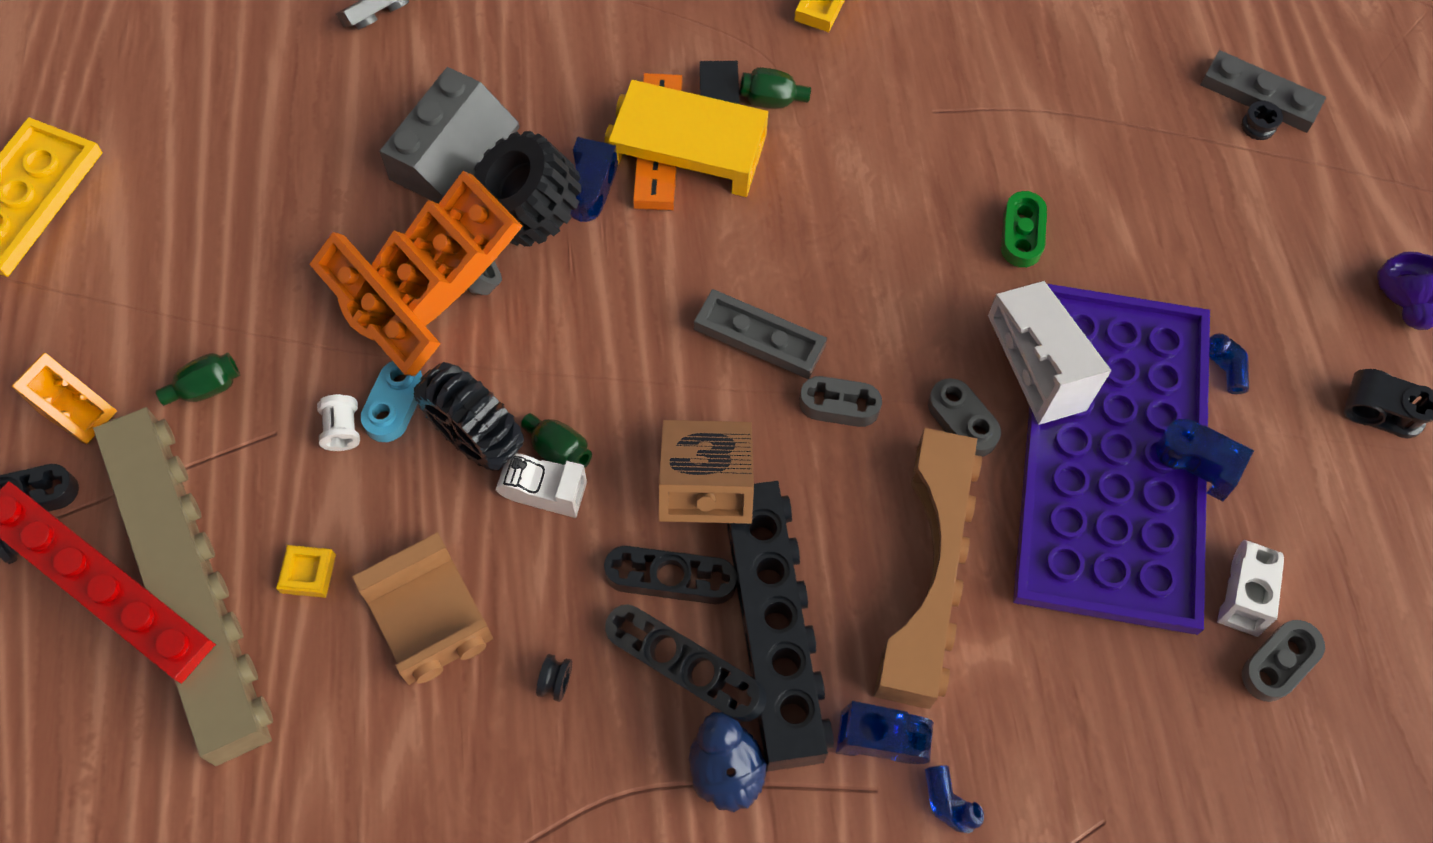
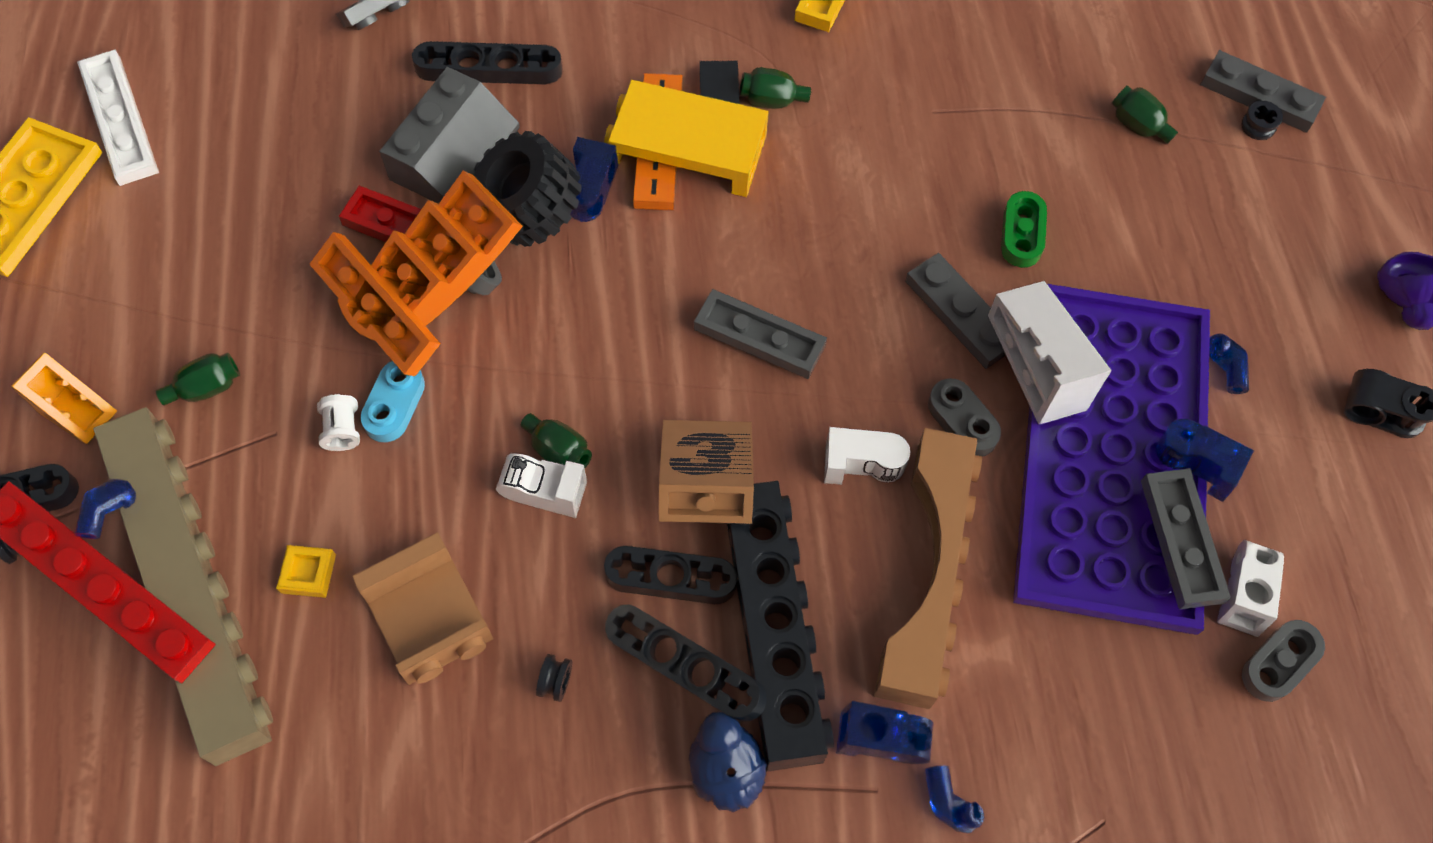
(101, 501): none -> clear blue arm
(117, 118): none -> white tile
(377, 214): none -> red plate
(468, 416): black gear -> none
(489, 56): none -> black beam
(840, 401): dark grey beam -> none
(864, 453): none -> white leg
(957, 307): none -> dark grey plate
(1143, 113): none -> dark green plant
(1185, 539): none -> dark grey plate

